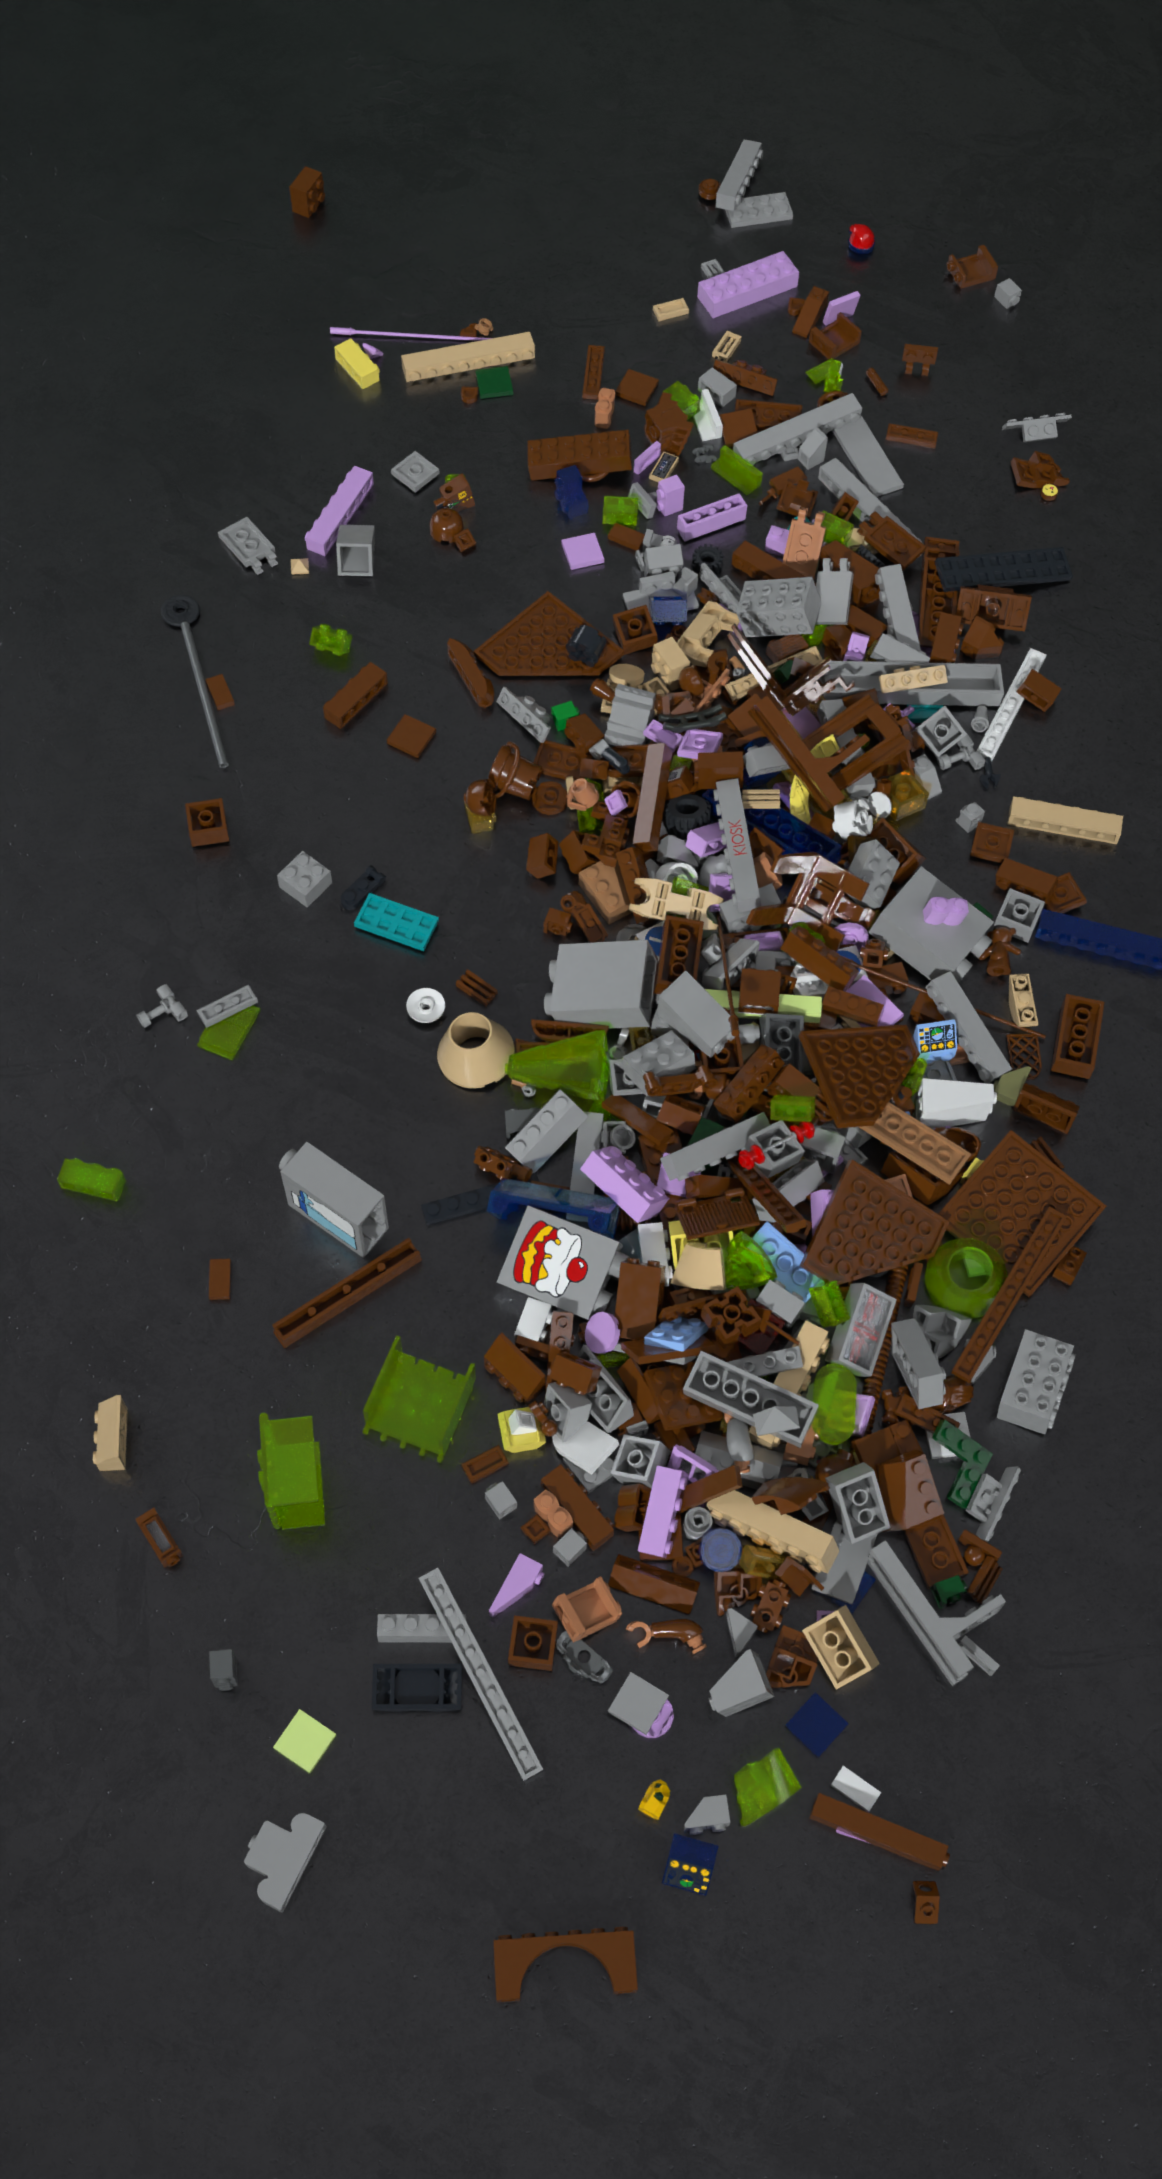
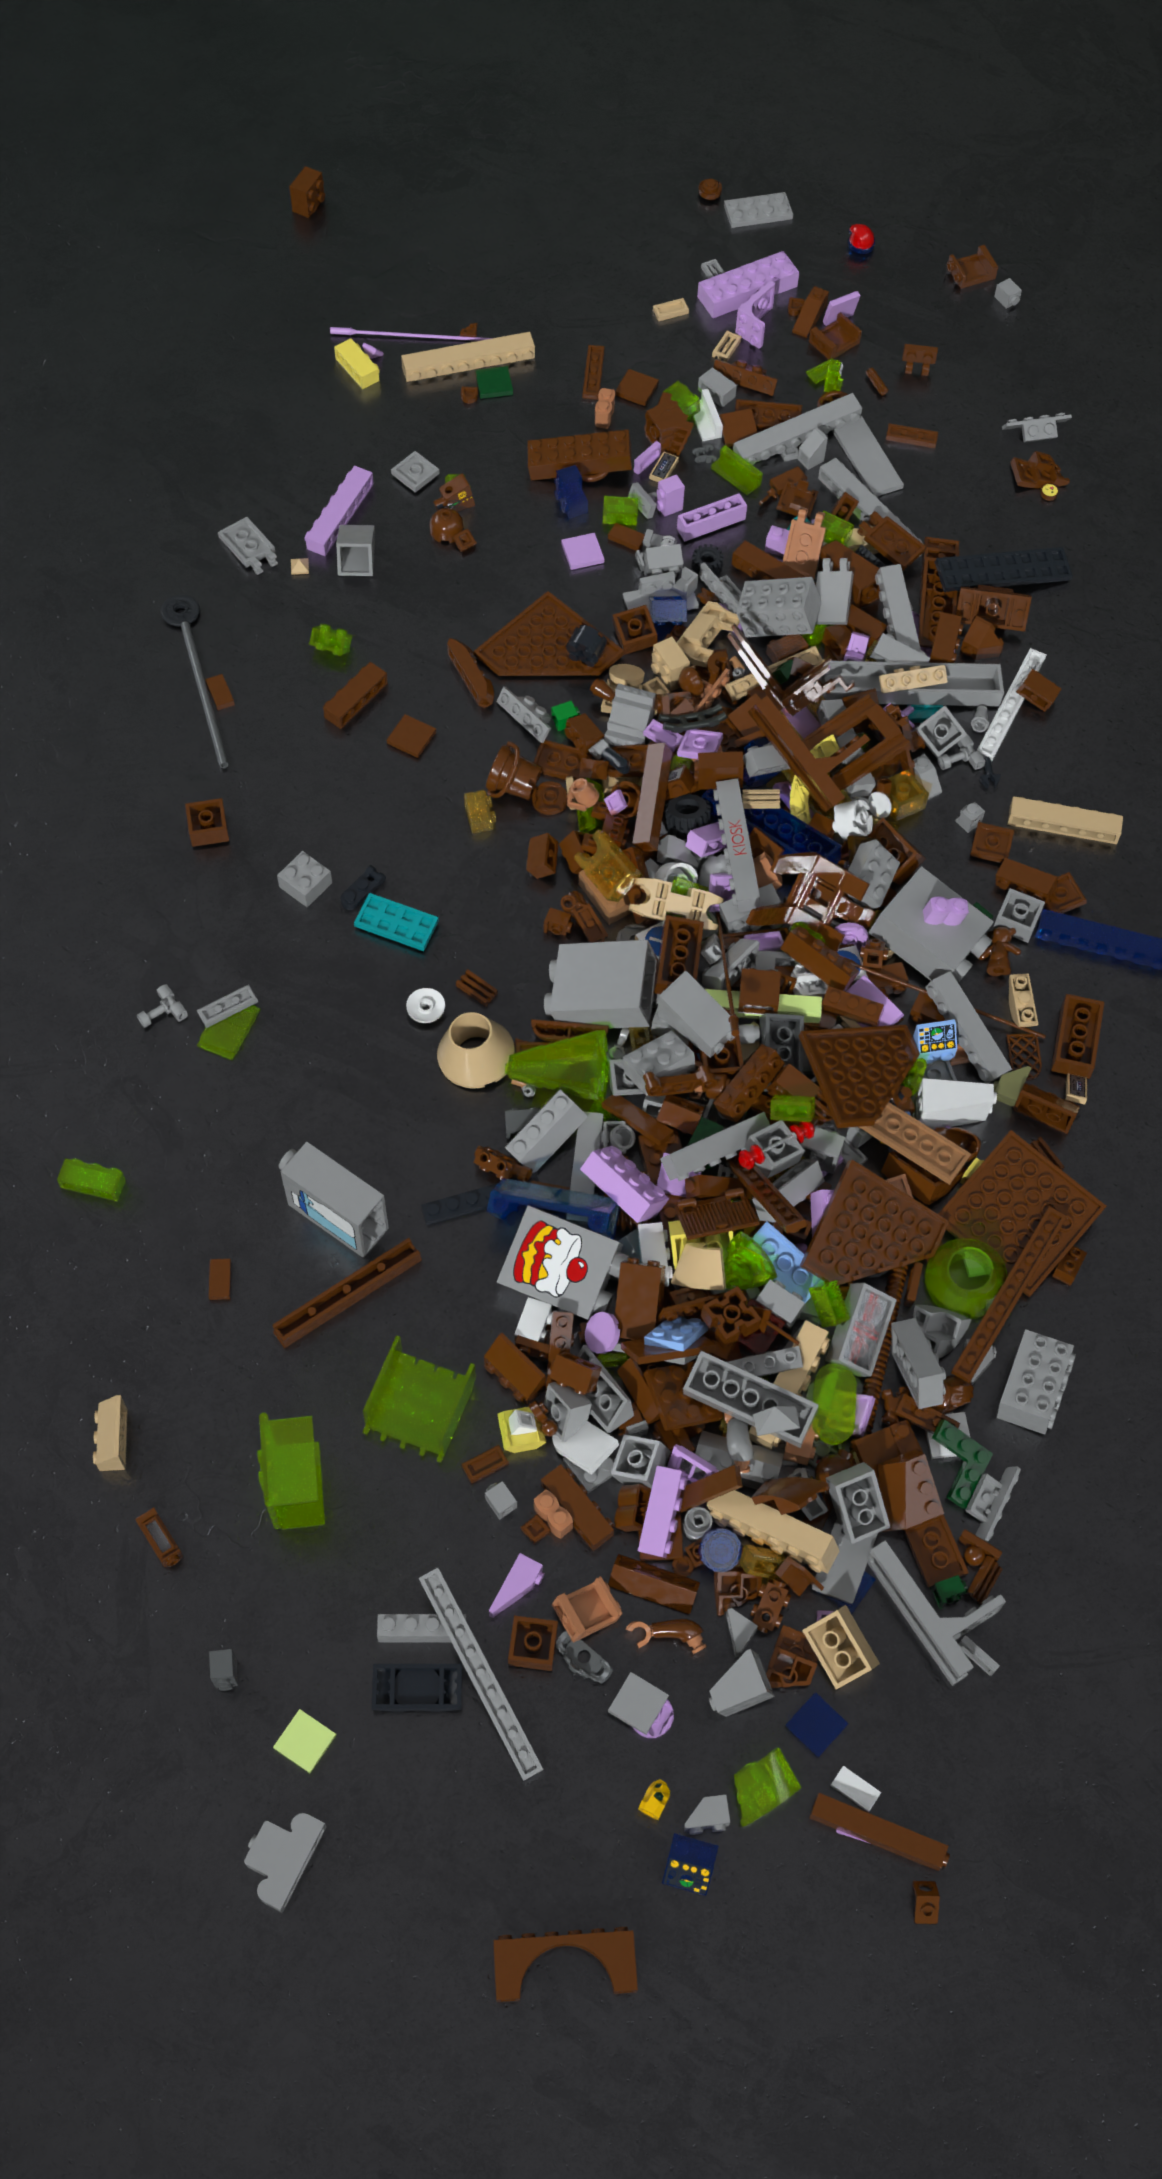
(481, 798): reddish brown cylinder -> none
(484, 326): medium nougat plate -> none
(570, 1546): light grey brick -> none
(608, 868): none -> clear yellow brick
(739, 175): light grey brick -> none
(749, 314): none -> lavender bracket
(1076, 1088): none -> tile

